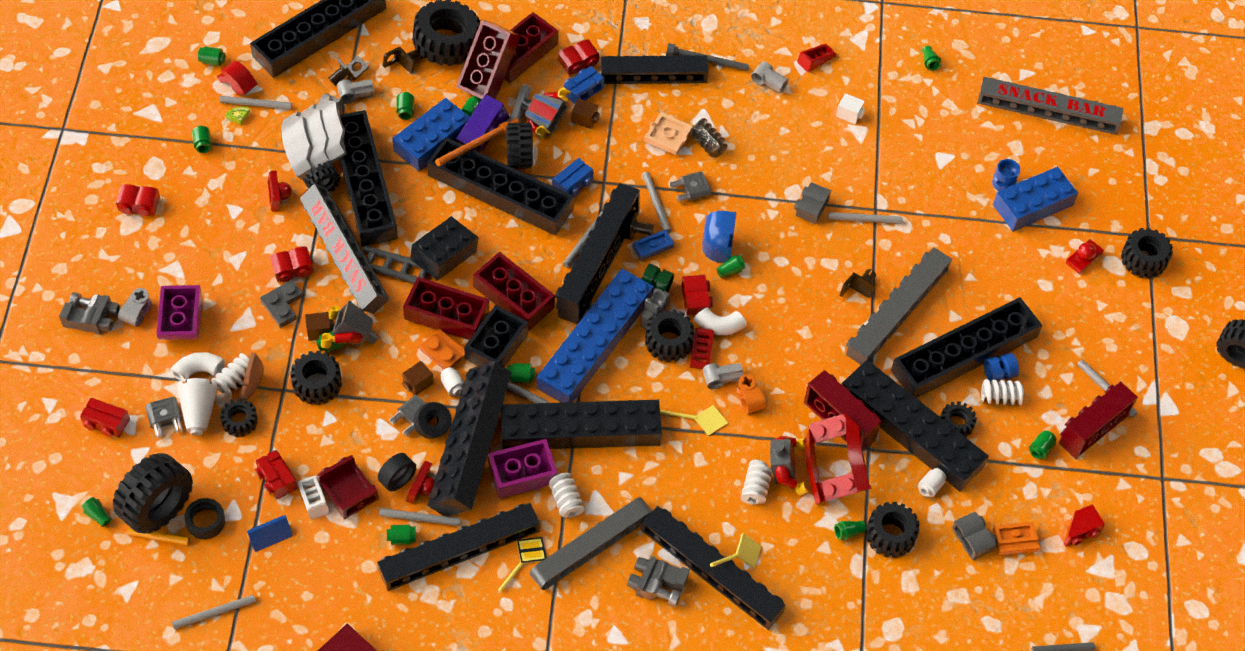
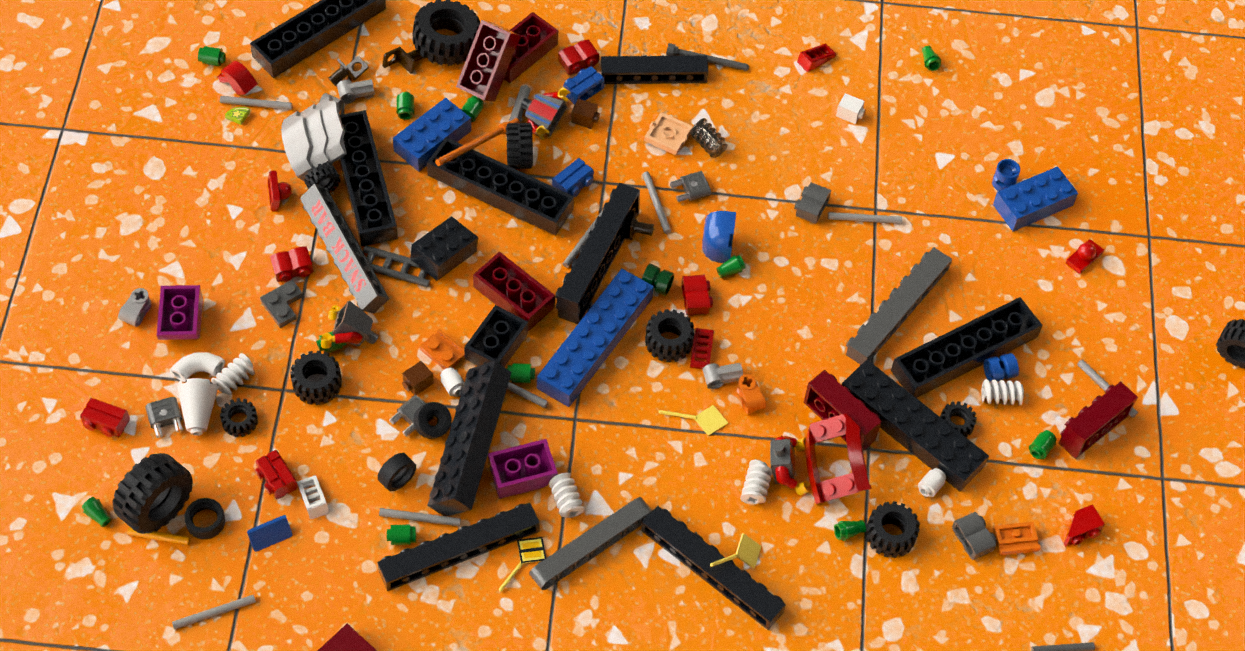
(92, 319): dark grey hips -> none
(137, 200): red brick -> none
(202, 139): green brick -> none
(252, 377): nougat brick -> none
(318, 324): reddish brown brick -> none
(347, 487): dark red panel -> none
(421, 483): red tile -> none
(445, 308): dark red brick -> none
(483, 120): dark purple wedge -> none
(583, 424): black brick -> none
(653, 244): blue plate -> none
(655, 575): dark grey hips -> none
(658, 302): dark grey plate -> none
(721, 325): white cylinder -> none
(766, 75): light grey piece -> none
(862, 284): dark brown bracket -> none
(1050, 105): dark grey brick -> none
(1151, 242): black tyre -> none

